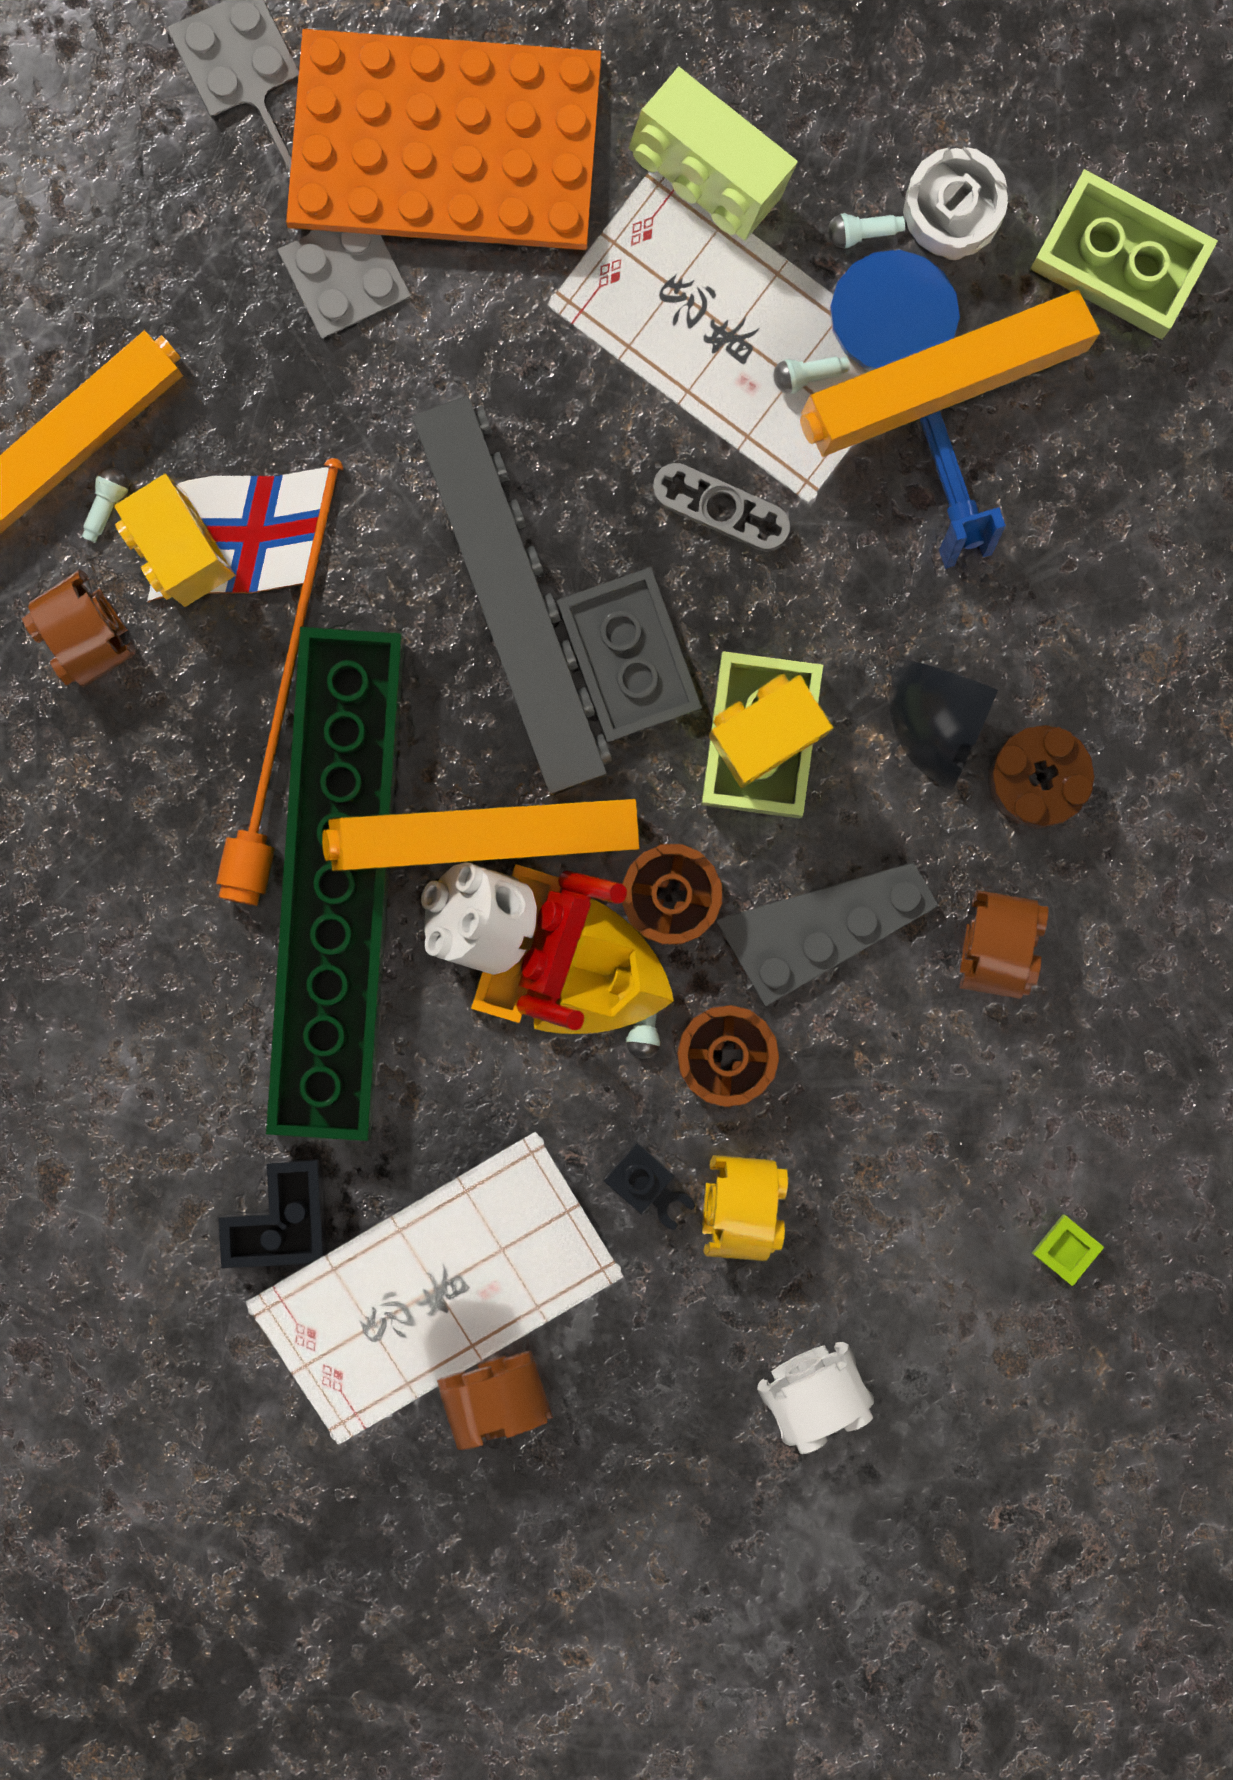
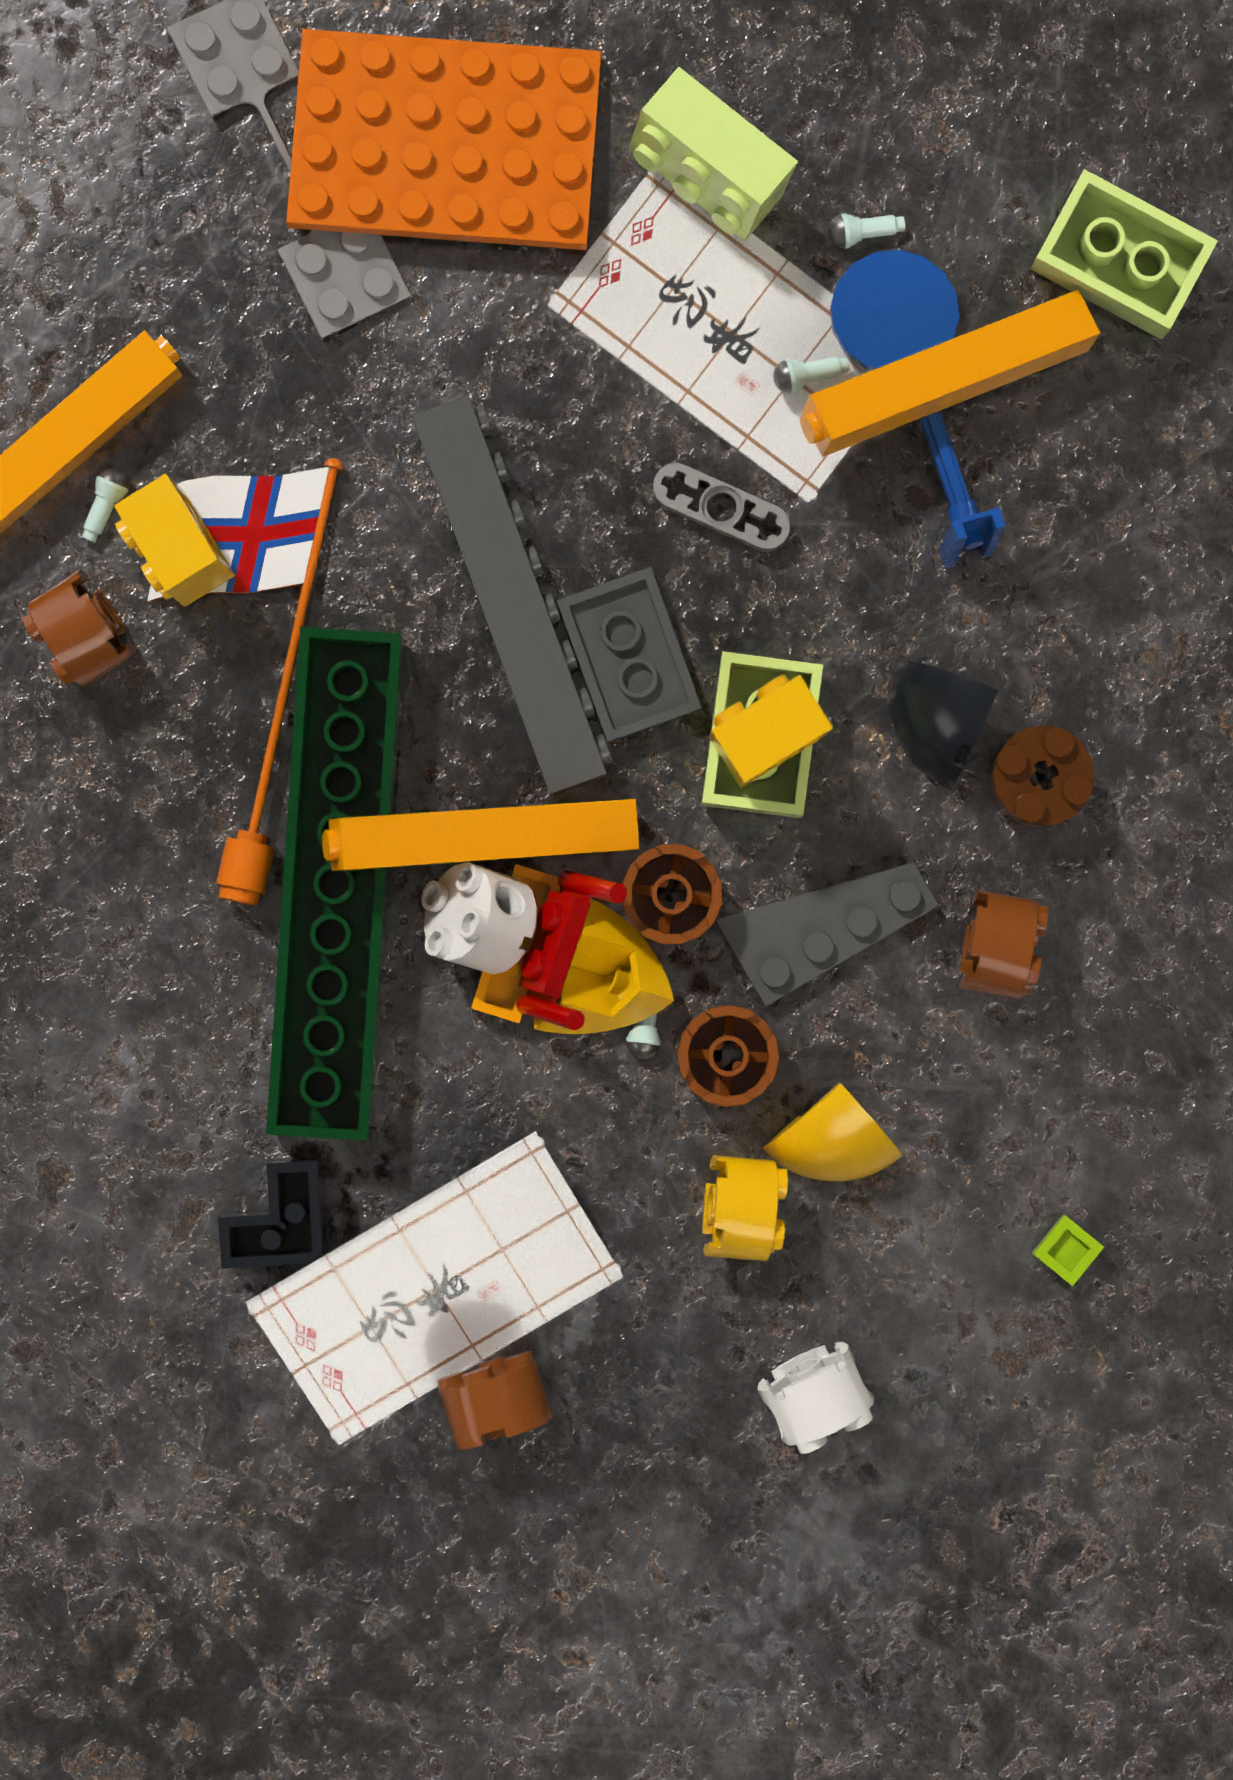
(643, 1181): black brick -> none
(833, 1141): none -> yellow brick
(955, 202): white brick -> none

